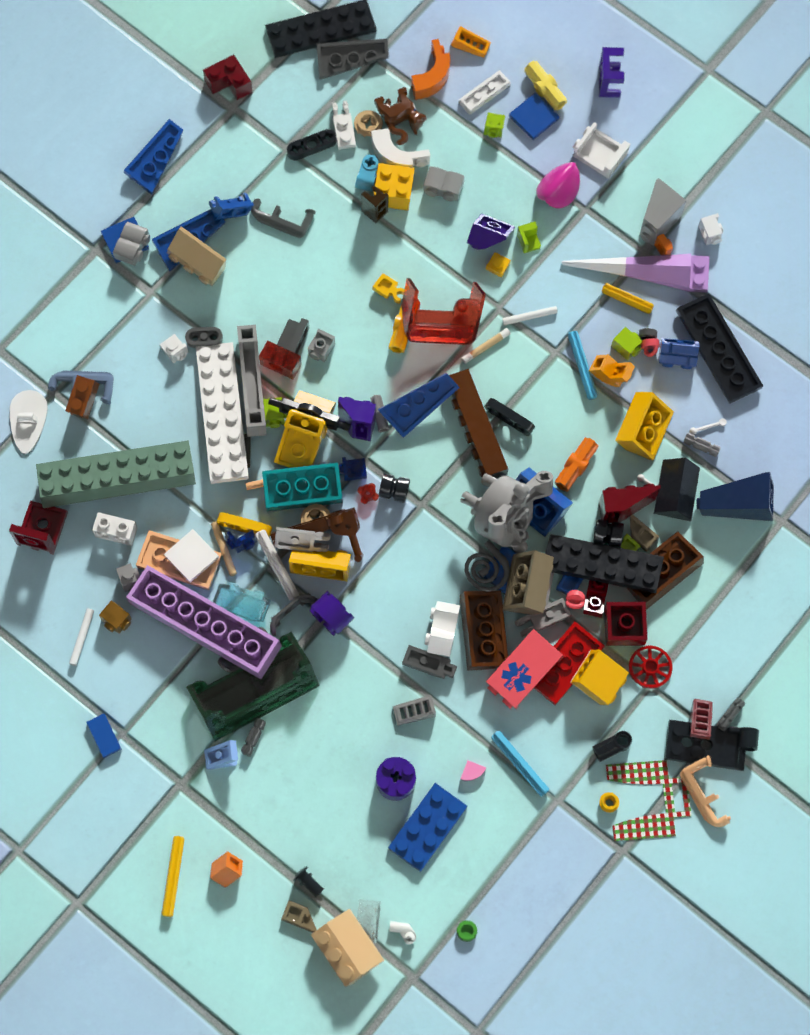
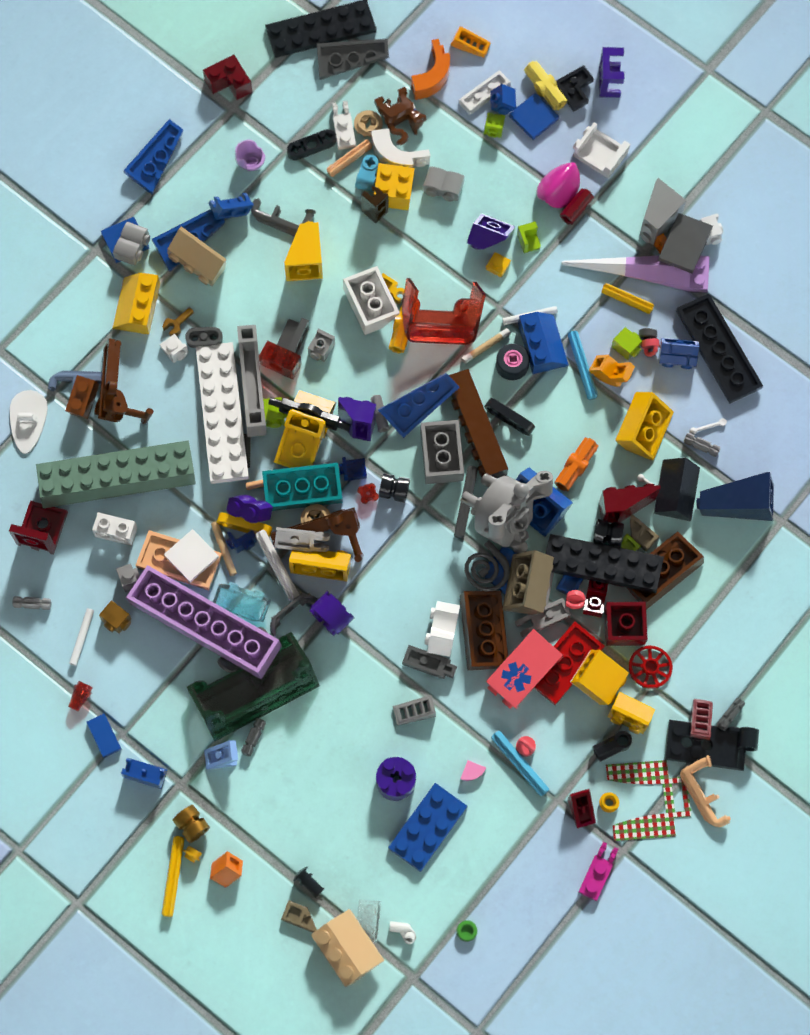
(31, 603): none -> light grey axle
(79, 696): none -> clear red cone
(112, 403): none -> reddish brown piece
(137, 303): none -> yellow slope
(144, 773): none -> blue hinge
(177, 322): none -> pearl gold bar
(189, 821): none -> pearl gold wheel
(192, 854): none -> yellow plate
(249, 155): none -> lavender hair
(249, 508): none -> dark purple brick
(304, 255): none -> yellow slope
(349, 158): none -> light nougat axle
(370, 299): none -> white slope
(442, 452): none -> light grey brick
(464, 509): none -> dark grey axle
(503, 99): none -> blue brick
(515, 368): none -> black wheel
(525, 746): none -> coral tile
(542, 342): none -> blue slope
(571, 86): none -> black plate
(577, 206): none -> dark red axle
(582, 808): none -> dark red slope
(597, 873): none -> dark pink hinge
(631, 713): none -> yellow slope
(685, 243): none -> dark grey tile

